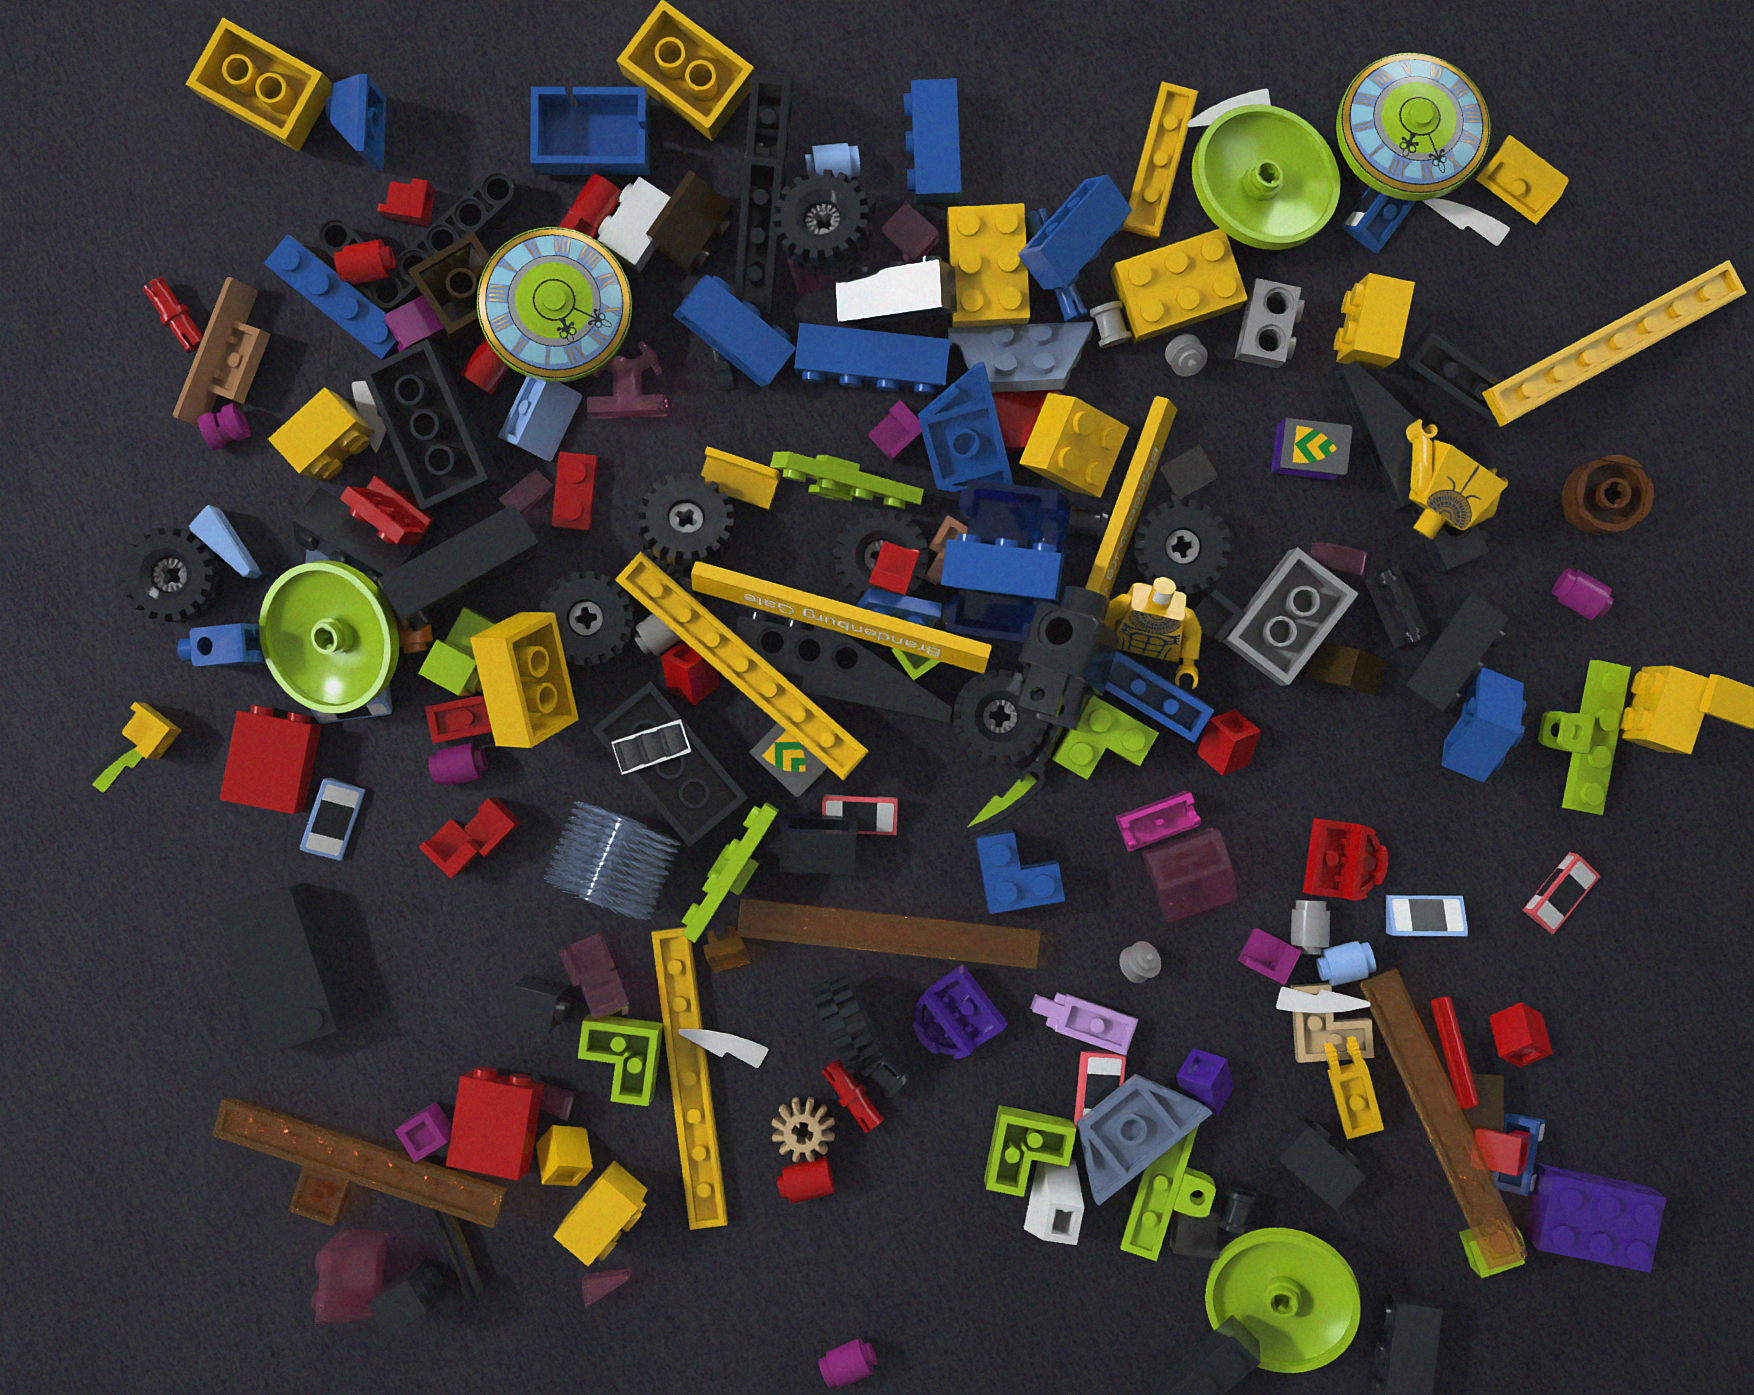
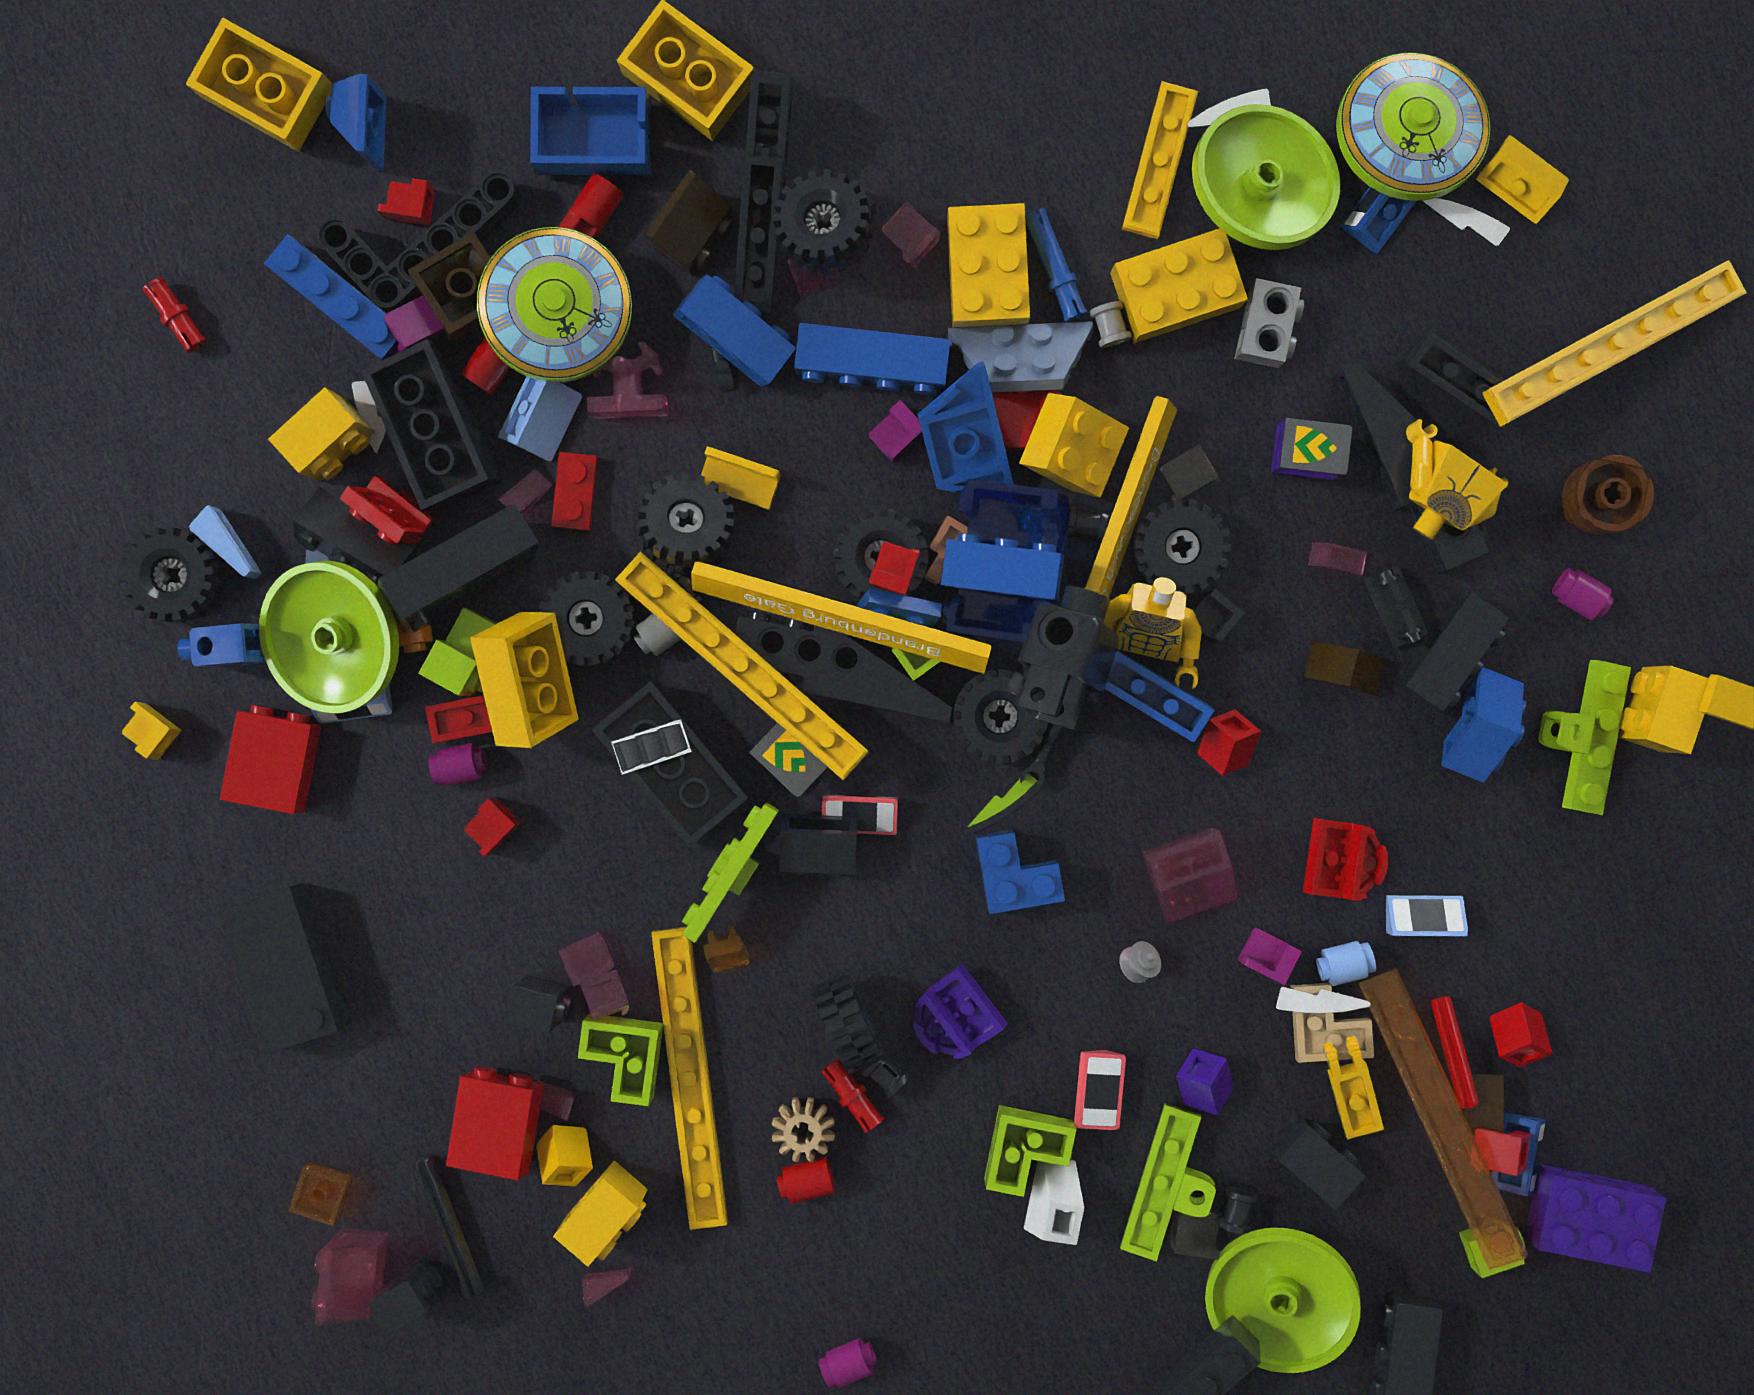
(108, 770): lime sticker -> none
(224, 426): magenta wheel -> none
(225, 355): medium nougat bracket -> none
(332, 819): slope -> none
(359, 1162): clear orange plate -> none
(364, 262): red brick -> none
(425, 1131): magenta panel -> none
(451, 849): red panel -> none
(612, 860): sand blue piece -> none
(626, 230): white brick -> none
(689, 674): red panel -> none
(720, 1043): white sticker -> none
(834, 157): light blue brick -> none
(843, 480): lime plate -> none
(888, 933): clear orange plate -> none
(896, 292): brick -> none
(933, 141): blue brick -> none
(1075, 233): blue brick -> none
(1087, 1021): lavender hinge -> none
(1099, 729): lime brick -> none
(1132, 1131): sand blue wing -> none
(1158, 820): dark pink hinge -> none
(1186, 355): light grey wheel -> none
(1289, 616): light grey brick -> none
(1310, 926): light grey brick -> none
(1374, 321): yellow brick -> none
(1561, 892): slope -> none

